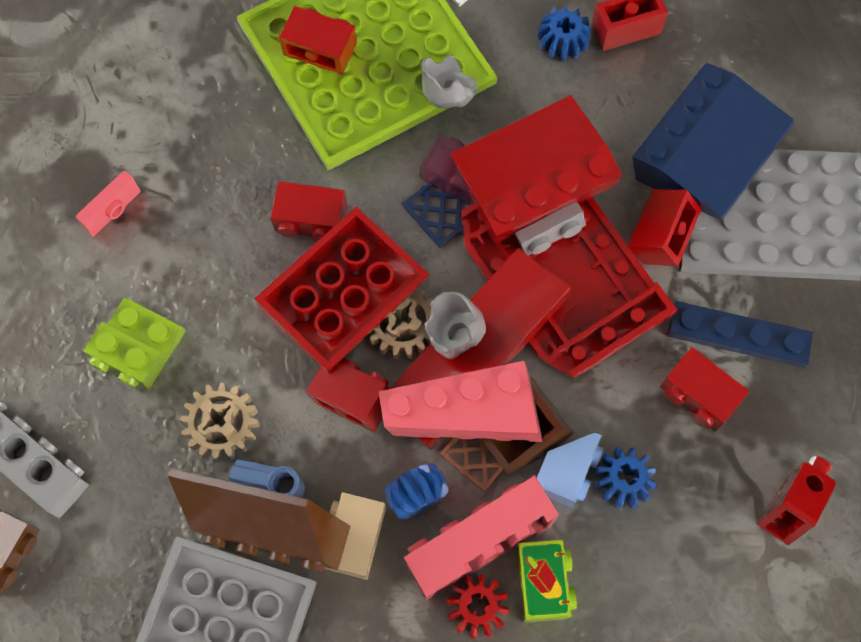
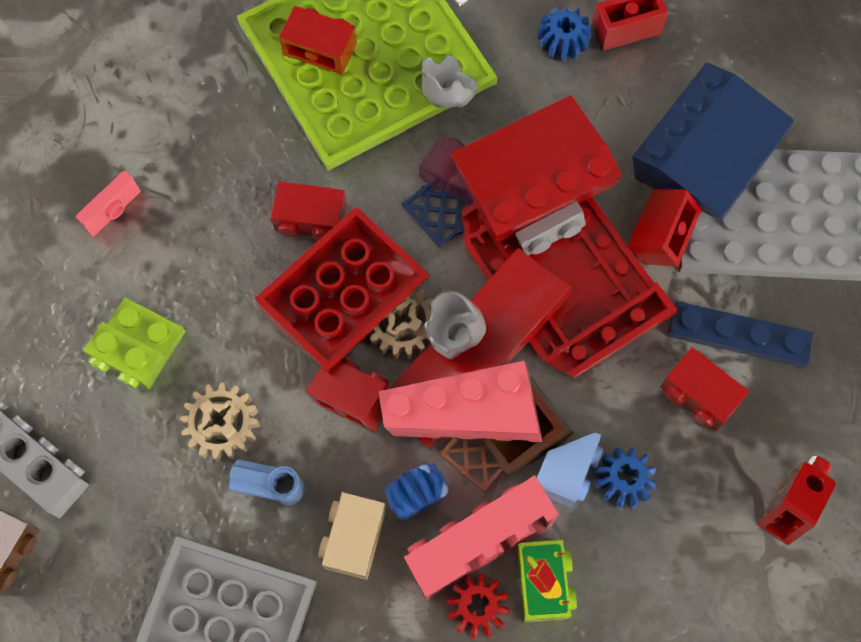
(260, 521): reddish brown slope -> none

